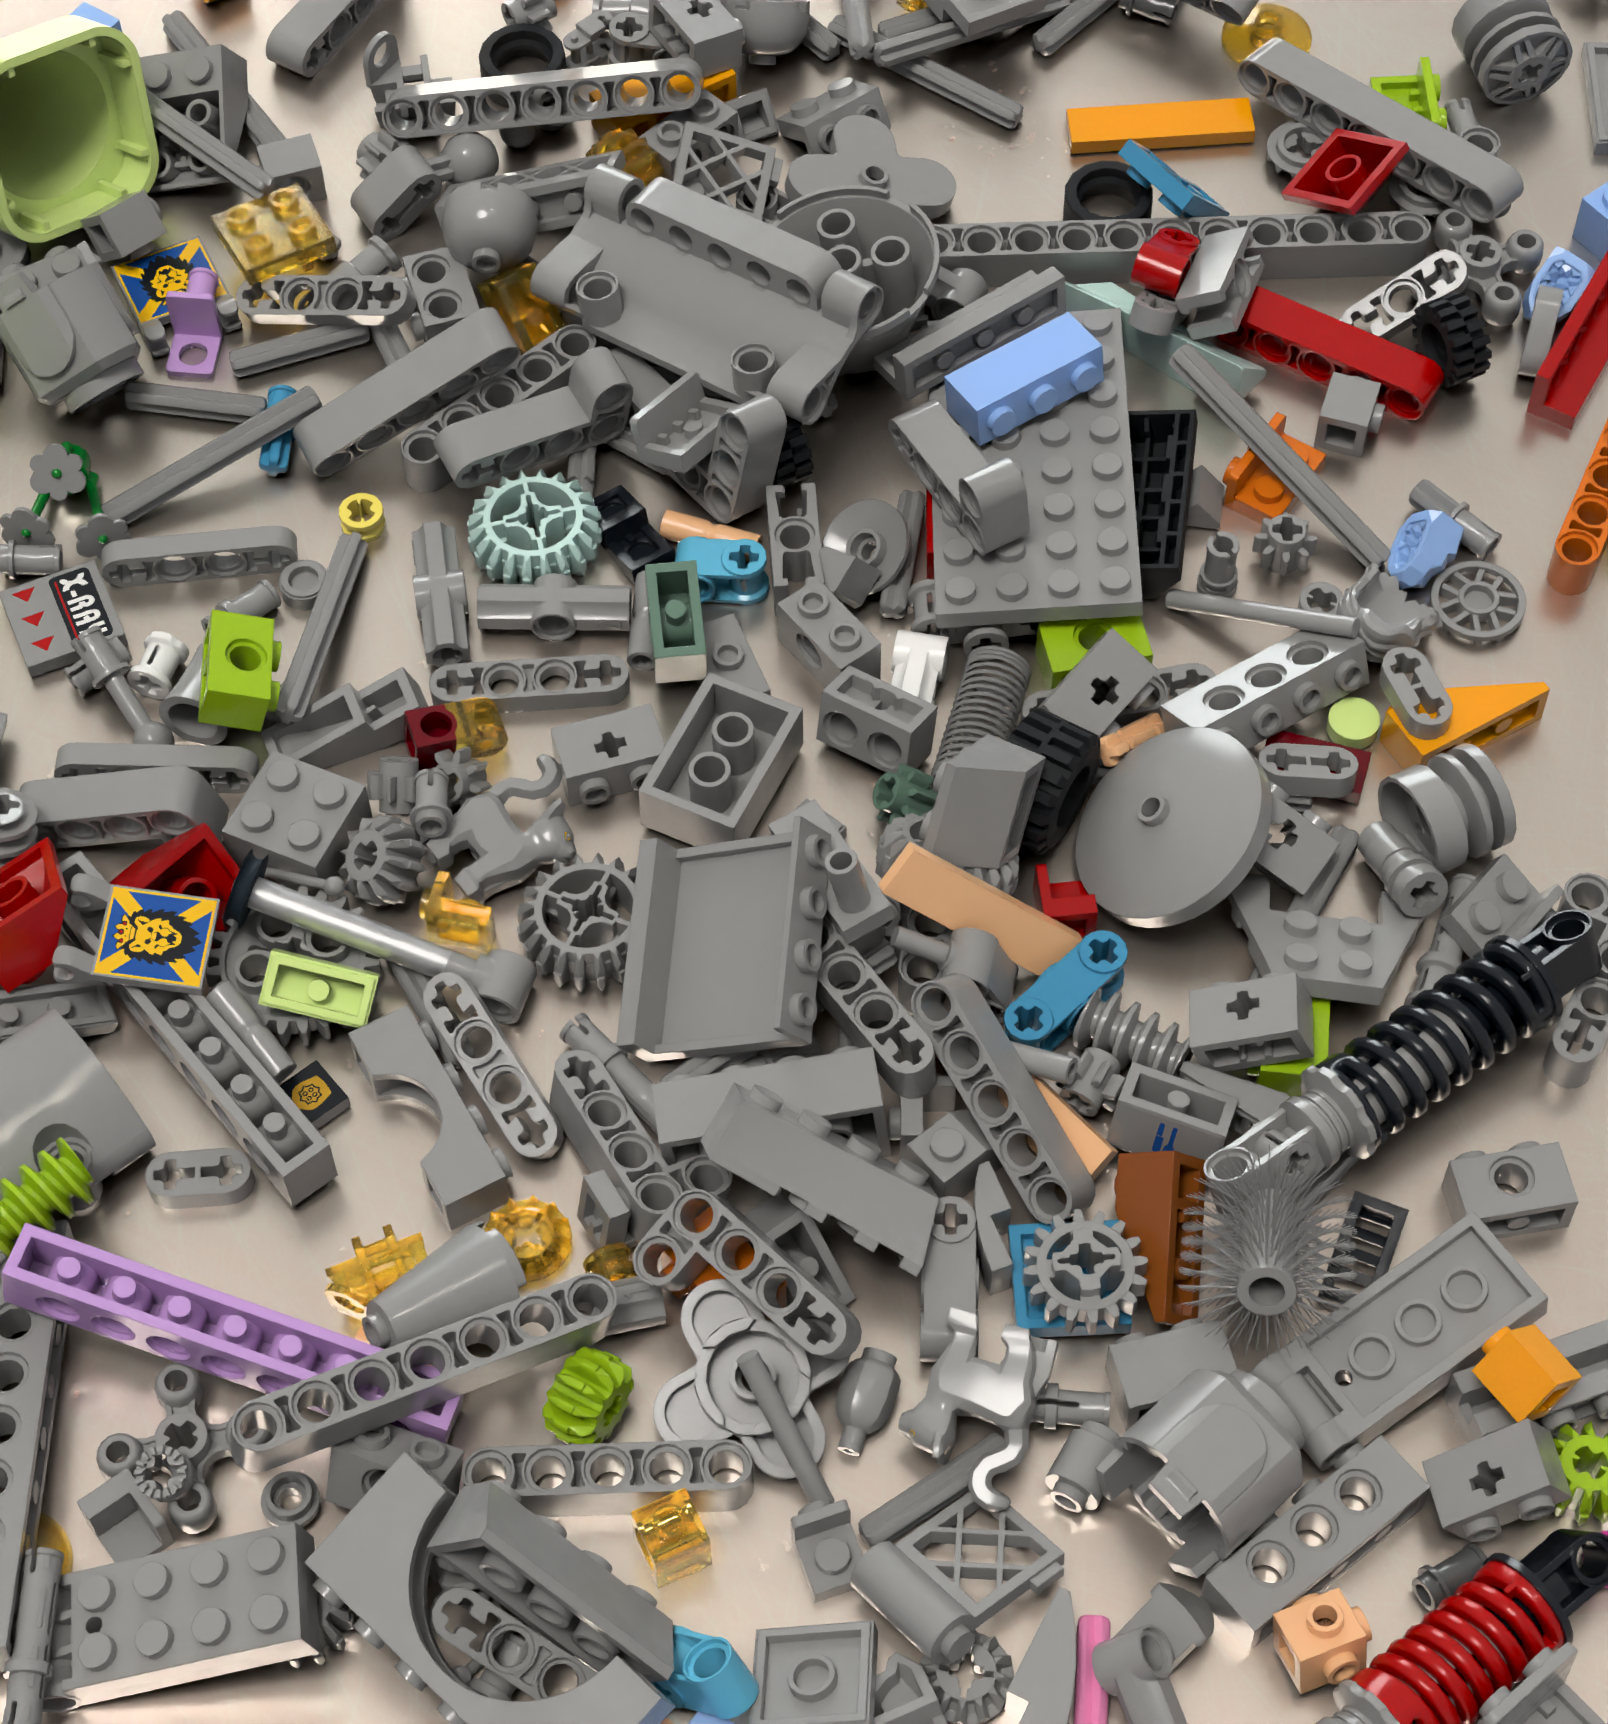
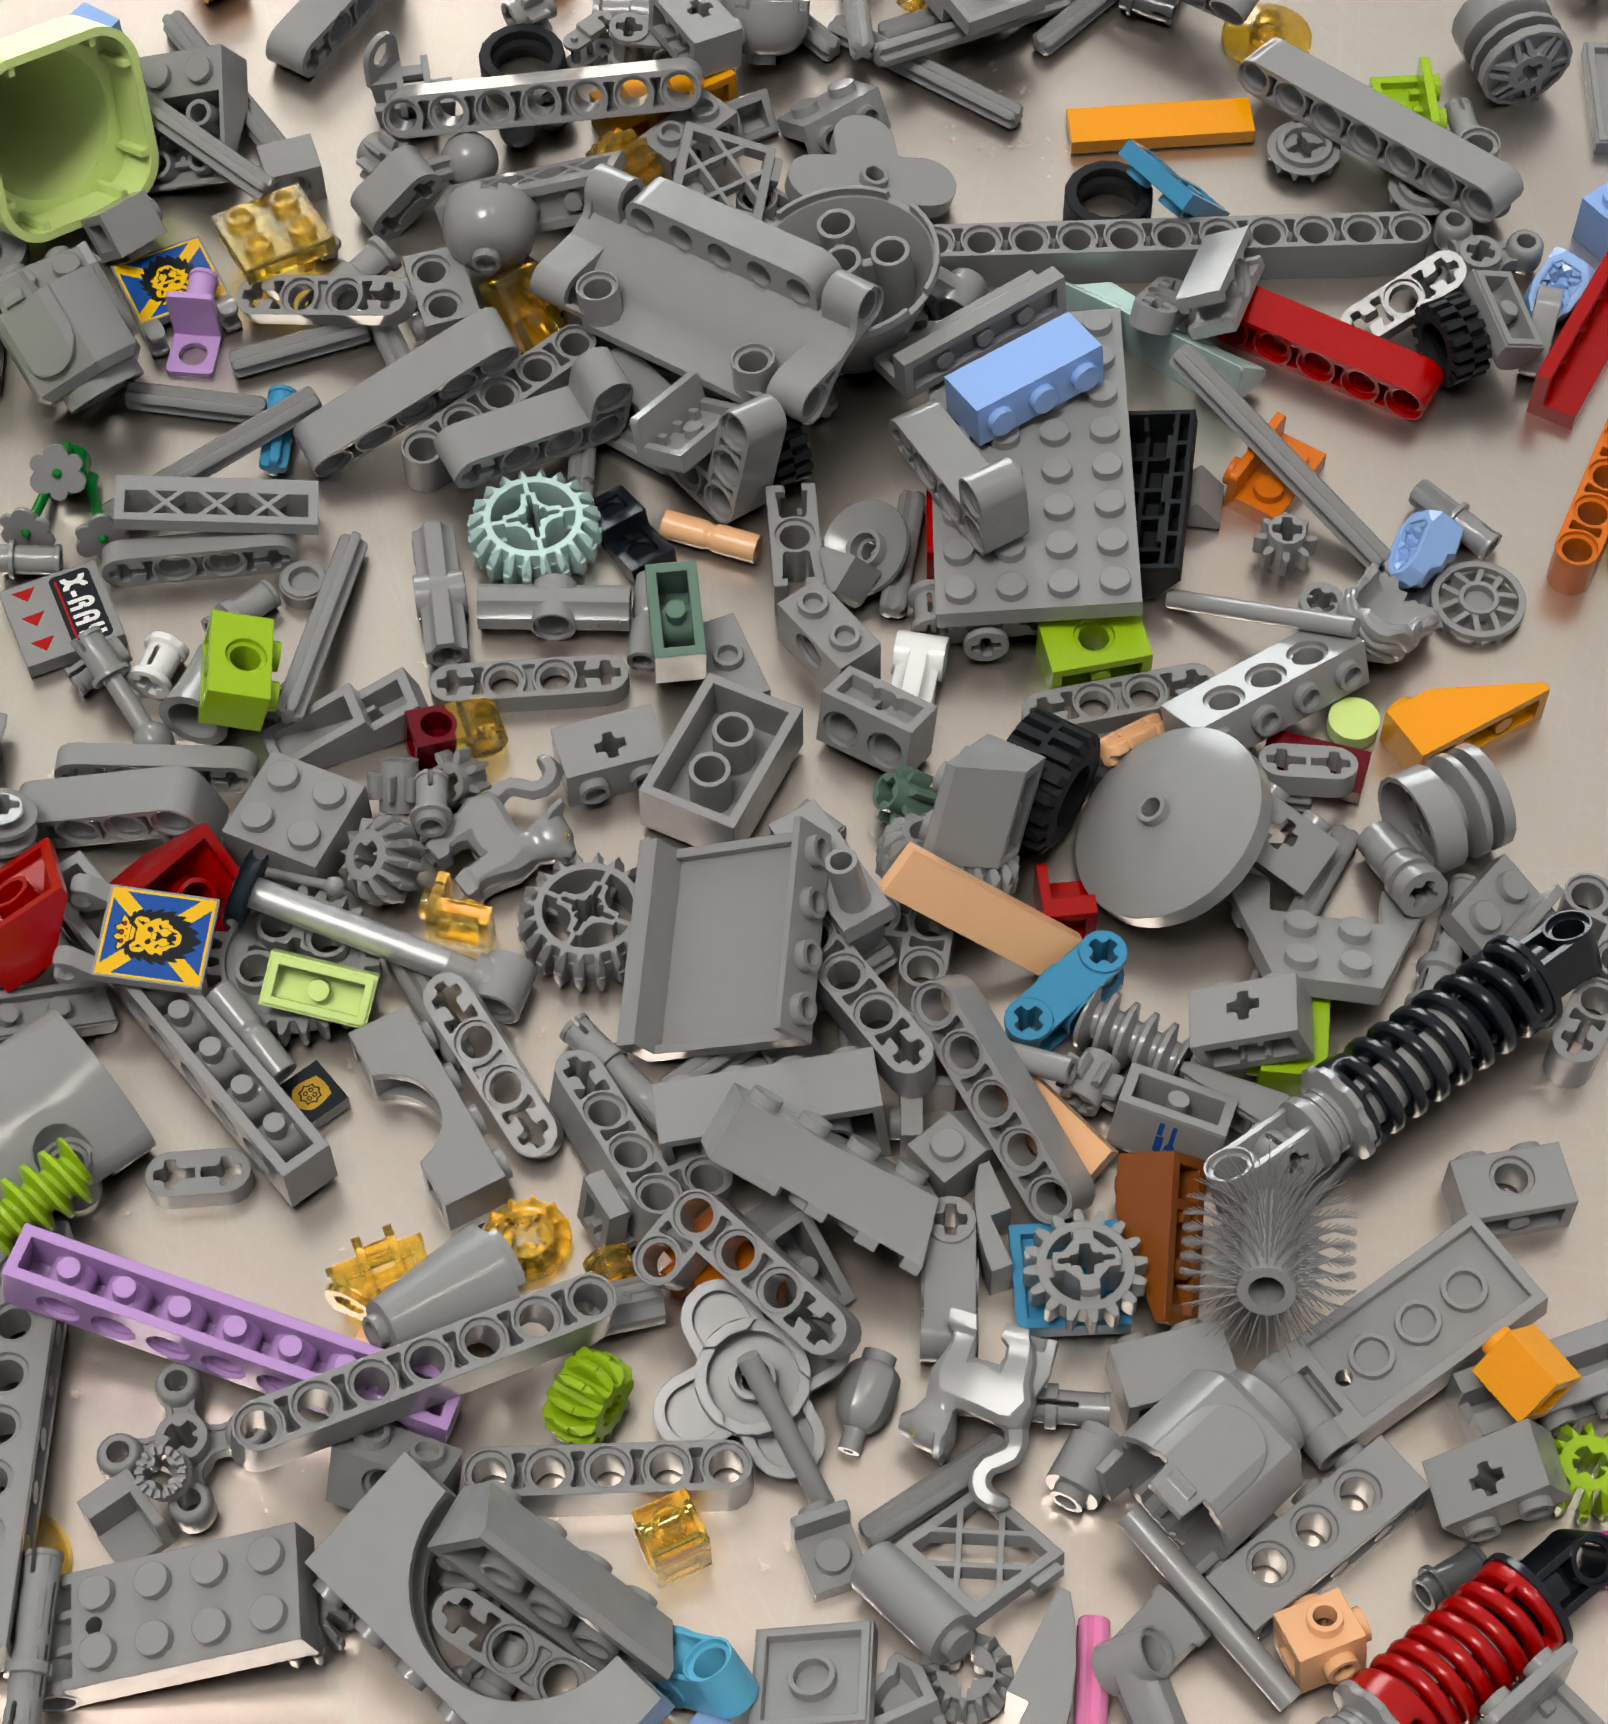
(216, 504): none -> light grey fence
(285, 1485): light grey plate -> none
(359, 505): light yellow bush -> none
(723, 568): medium azure piece -> none
(967, 953): light grey beam -> none
(989, 687): light grey piece -> none
(1107, 662): light grey brick -> none
(1164, 261): red piece -> none
(1209, 1607): none -> light grey piece
(1219, 572): light grey pin -> none
(1346, 171): red slope -> none
(1349, 414): light grey brick -> none
(1377, 1212): black slope -> none
(1406, 696): light grey beam -> none
(1506, 317): none -> light grey brick

